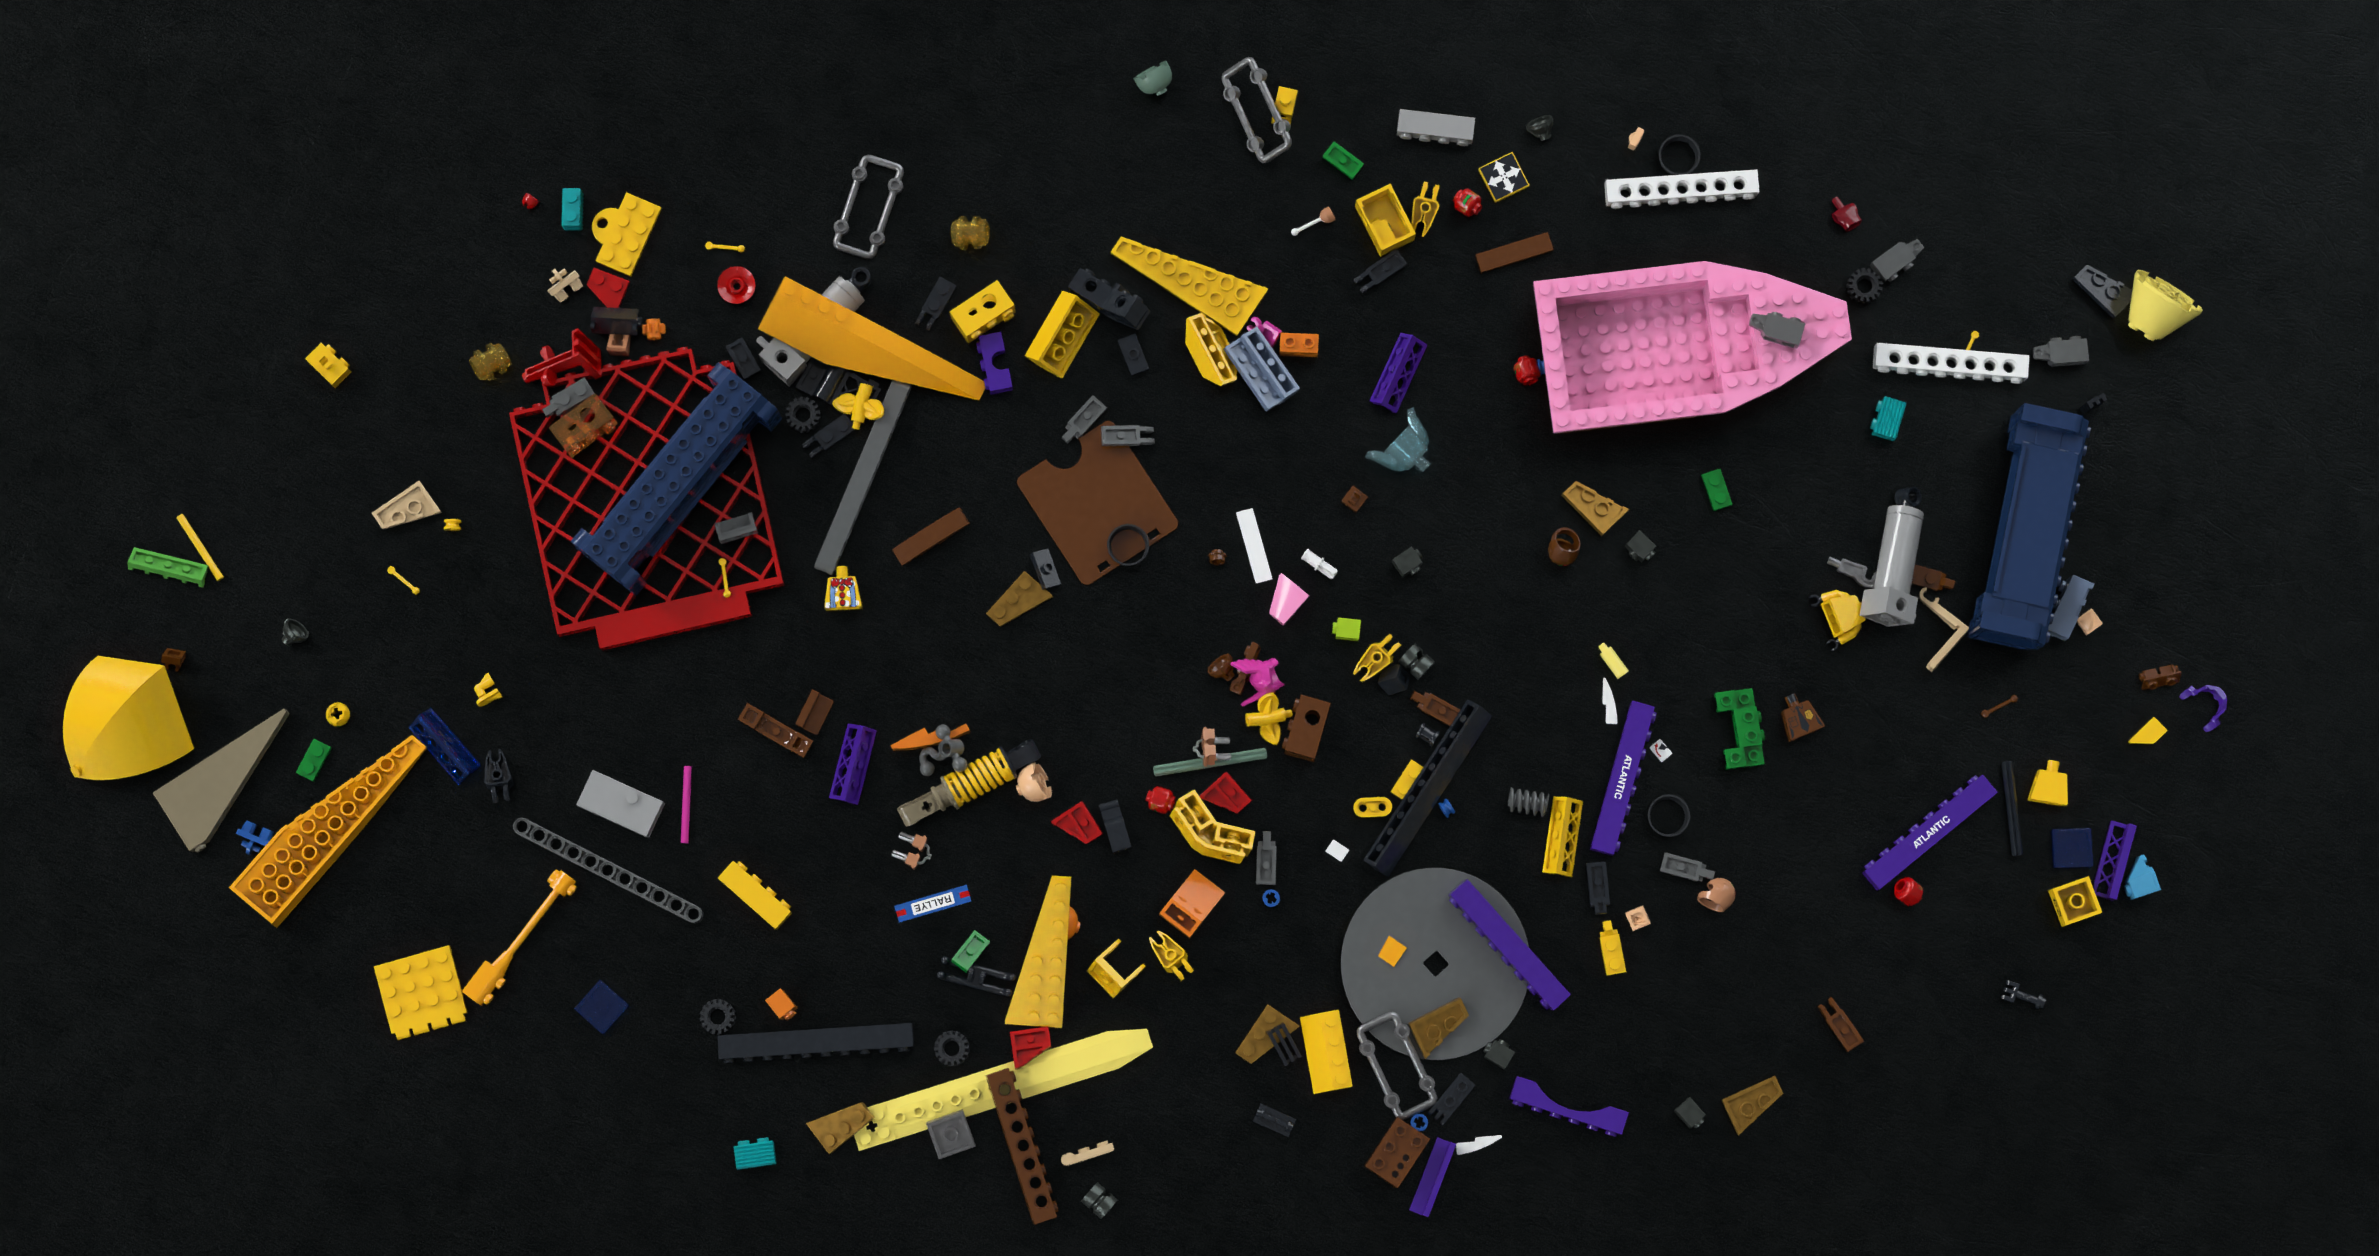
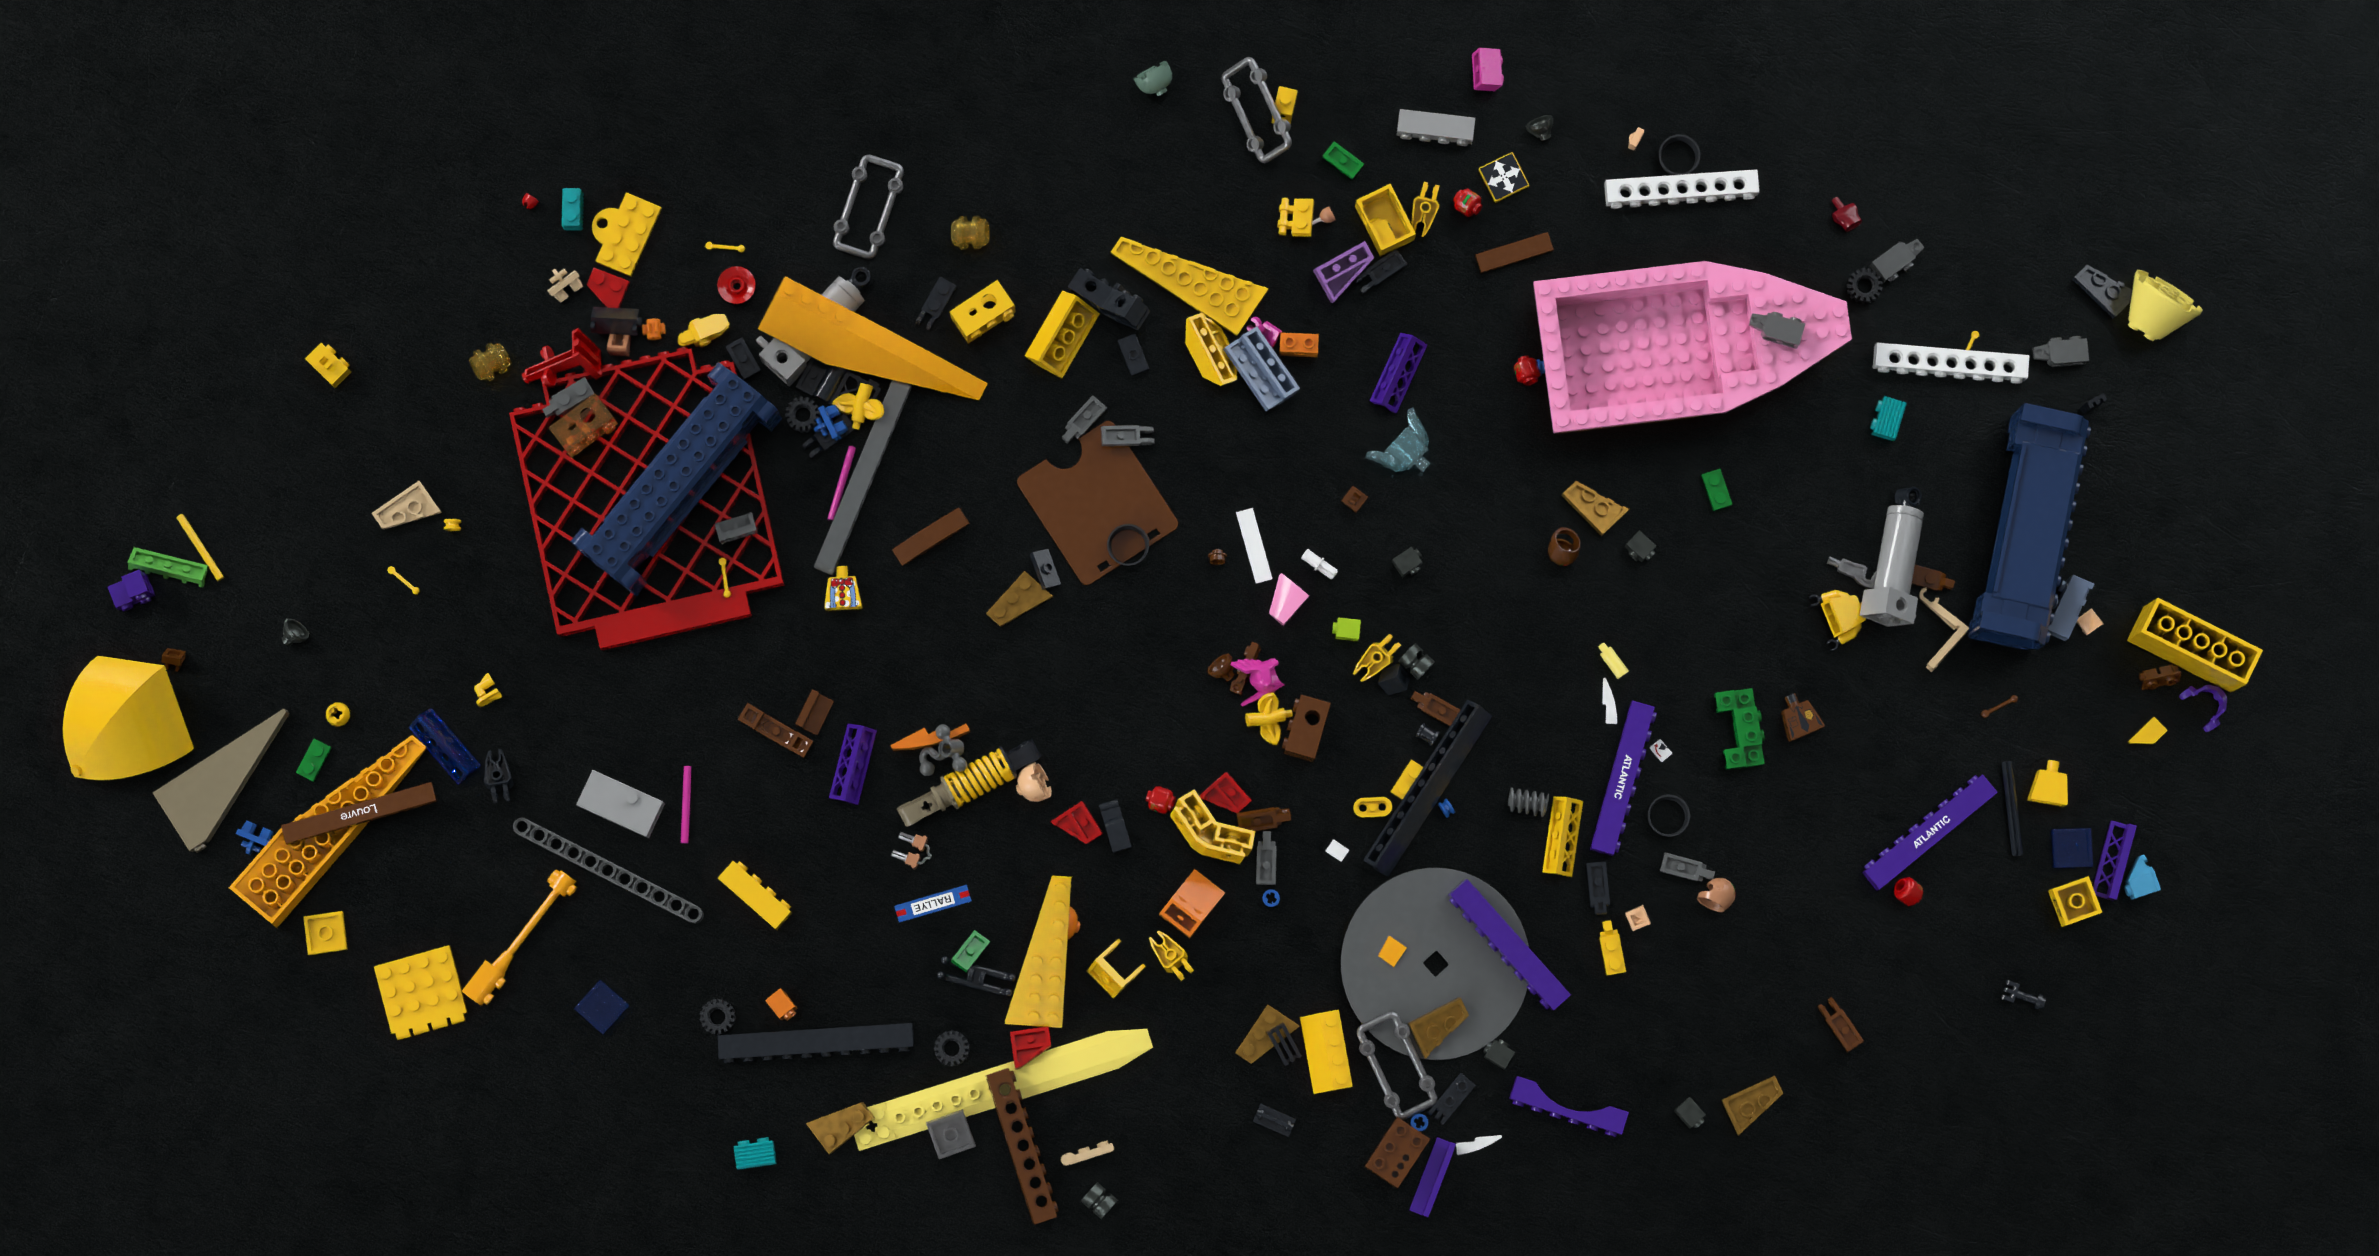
(132, 590): none -> dark purple brick
(325, 933): none -> yellow tile
(359, 813): none -> reddish brown tile
(703, 330): none -> yellow hinge
(835, 429): none -> blue hips
(841, 483): none -> dark pink bar
(990, 347): dark purple arch -> none
(1197, 764): sand green axle -> none
(1209, 749): nougat piece -> none
(1263, 818): none -> reddish brown hinge
(1302, 217): none -> yellow plate
(1342, 270): none -> medium lavender wedge
(1487, 69): none -> dark pink brick
(2194, 645): none -> yellow brick

